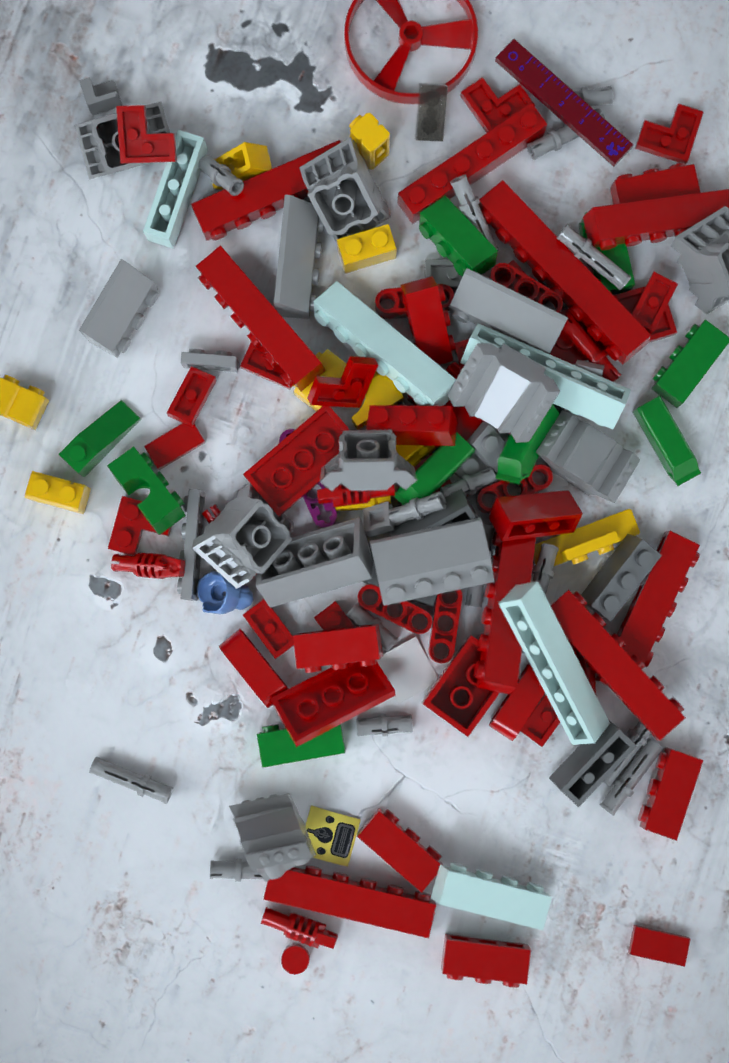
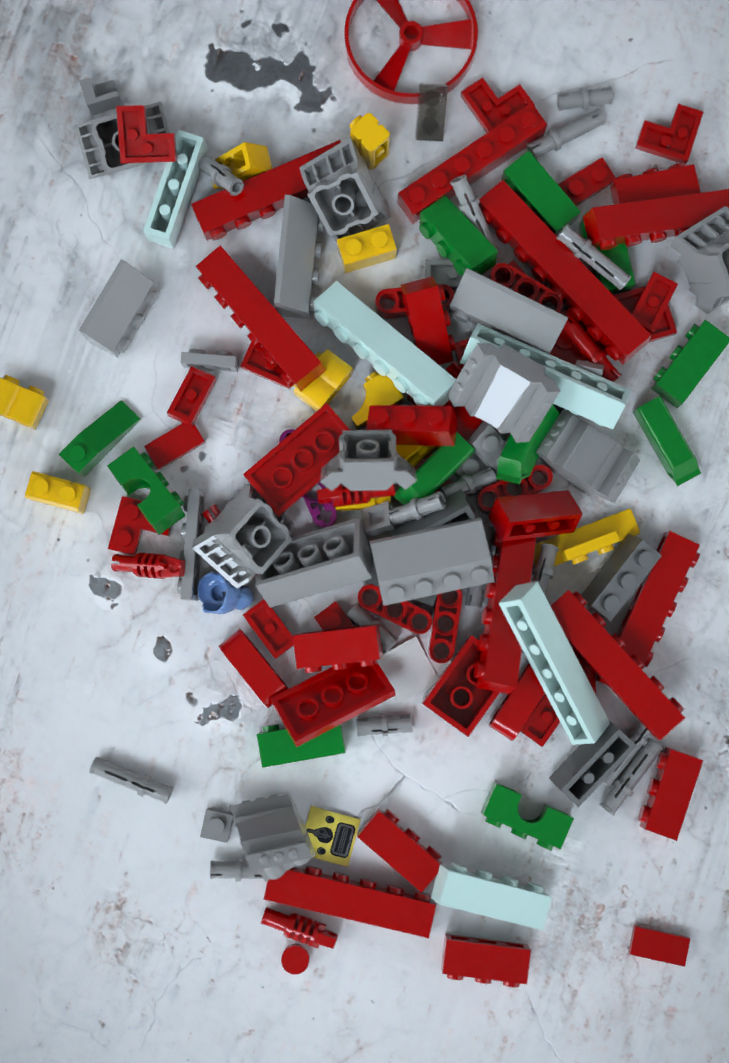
(217, 825): none -> light grey plate
(347, 390): red plate -> none
(540, 192): none -> green brick
(549, 827): none -> green arch
(563, 102): dark red tile -> none
(588, 181): none -> red plate

